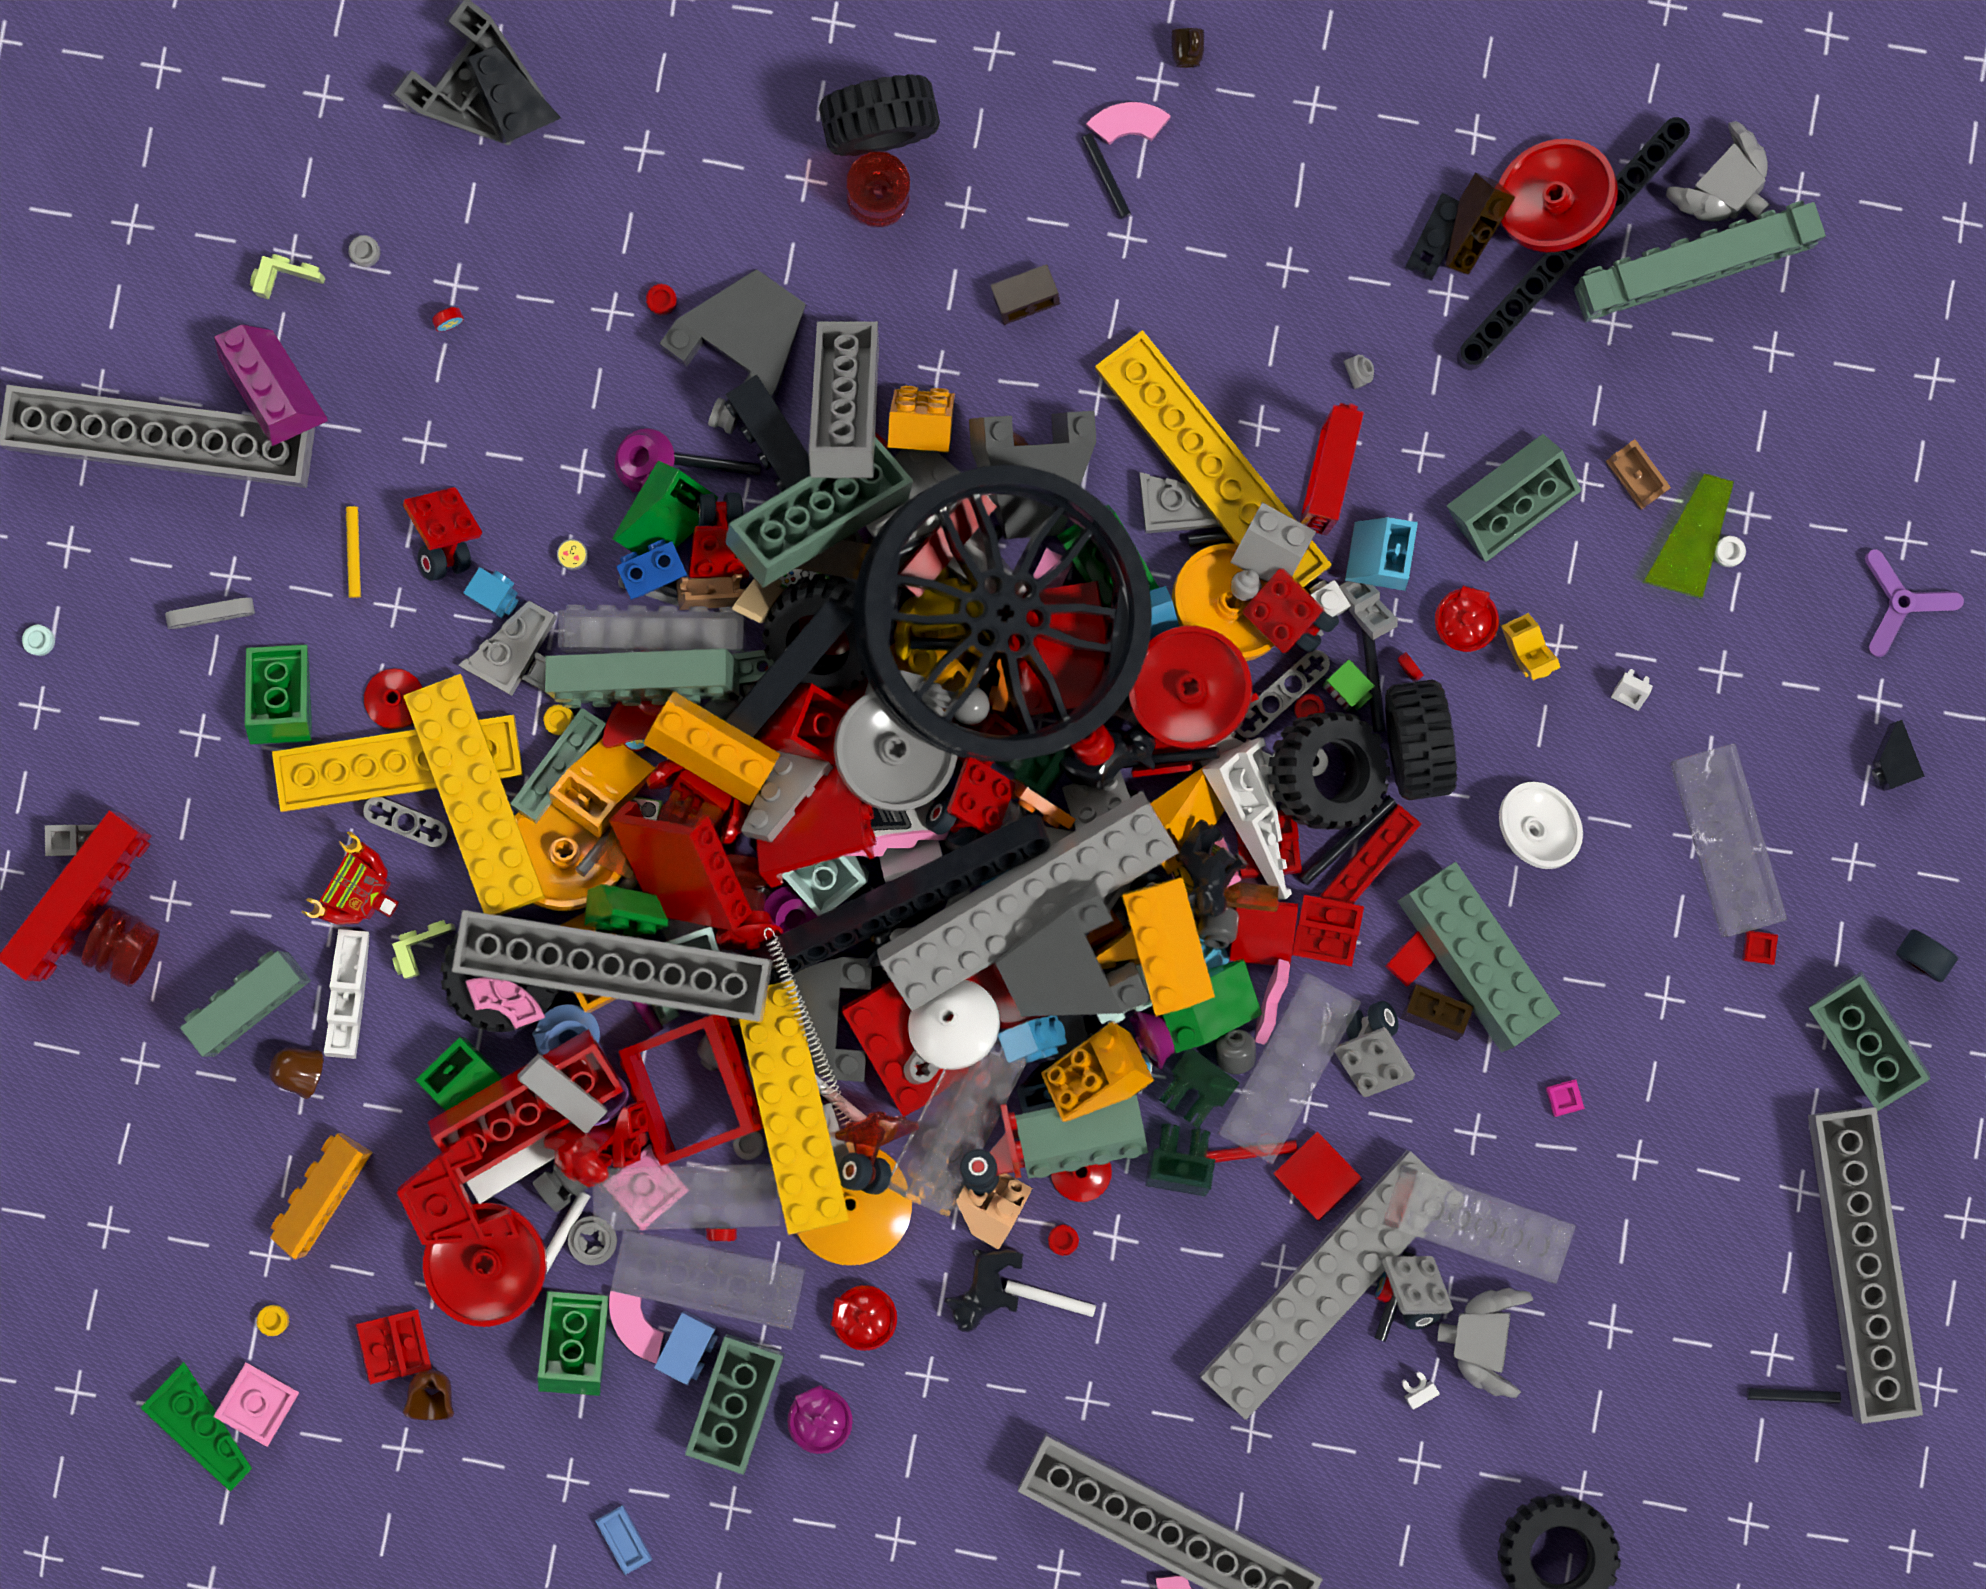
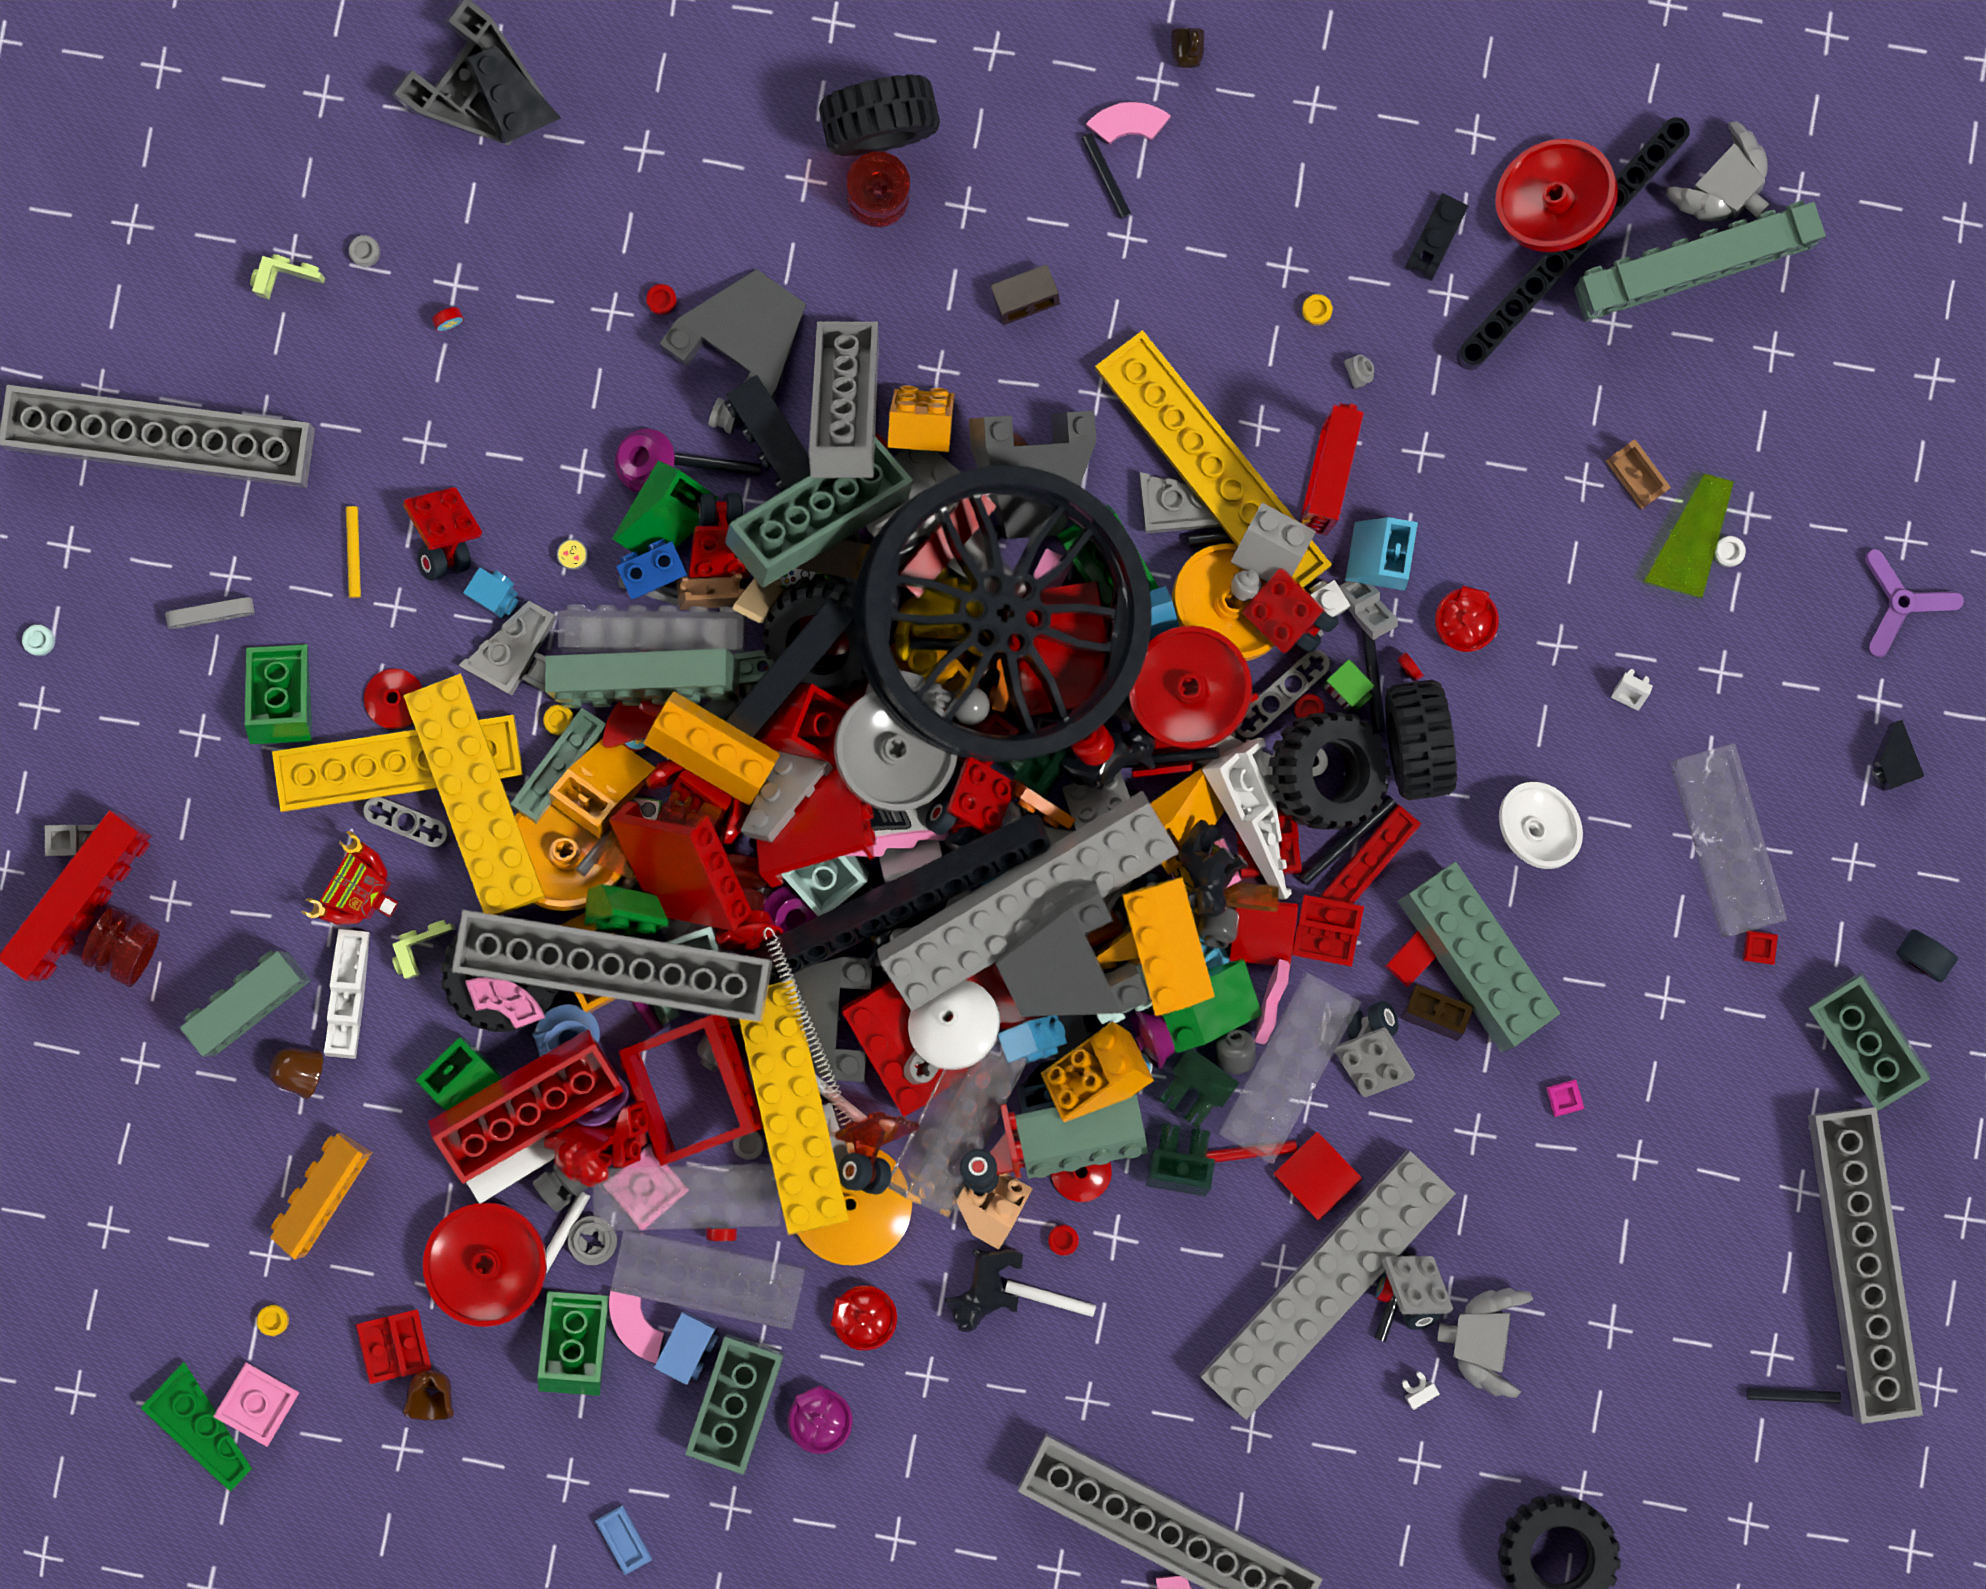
(268, 382): magenta slope -> none
(441, 1205): red wing -> none
(562, 1093): light grey tile -> none
(1317, 309): none -> yellow tile
(1476, 220): dark brown slope -> none
(1478, 1224): clear brick -> none
(1514, 497): sand green slope -> none
(1529, 647): yellow brick -> none

